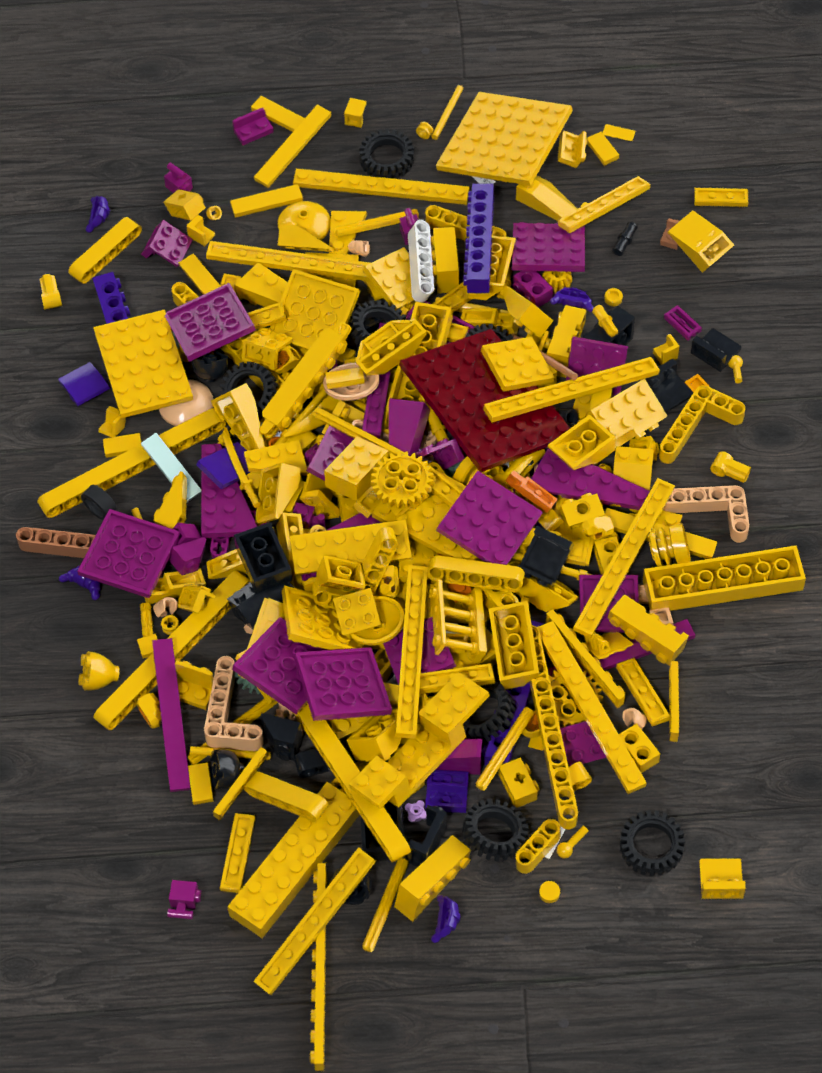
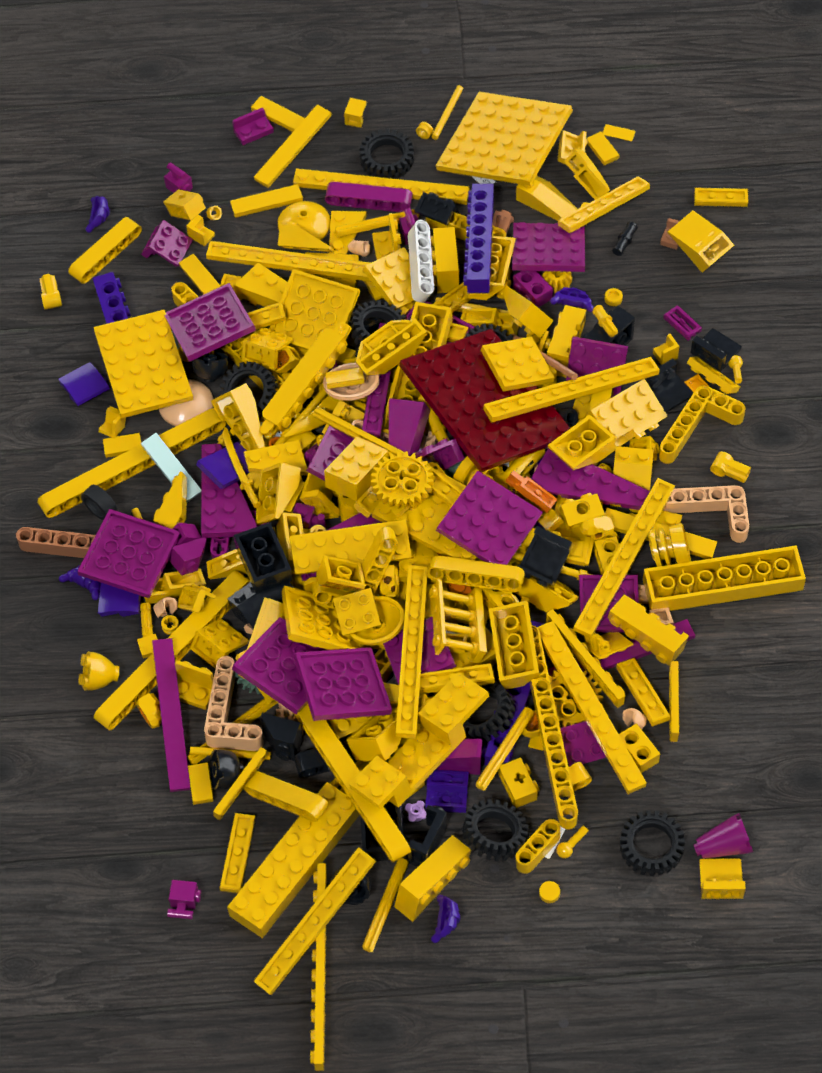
(115, 601): none -> dark purple slope
(217, 641): none -> yellow bracket
(368, 196): none -> magenta beam
(387, 241): none -> yellow bracket
(435, 208): none -> black bracket
(502, 220): none -> nougat bracket
(587, 173): none -> yellow slope
(712, 375): none -> yellow plate
(724, 840): none -> magenta cone

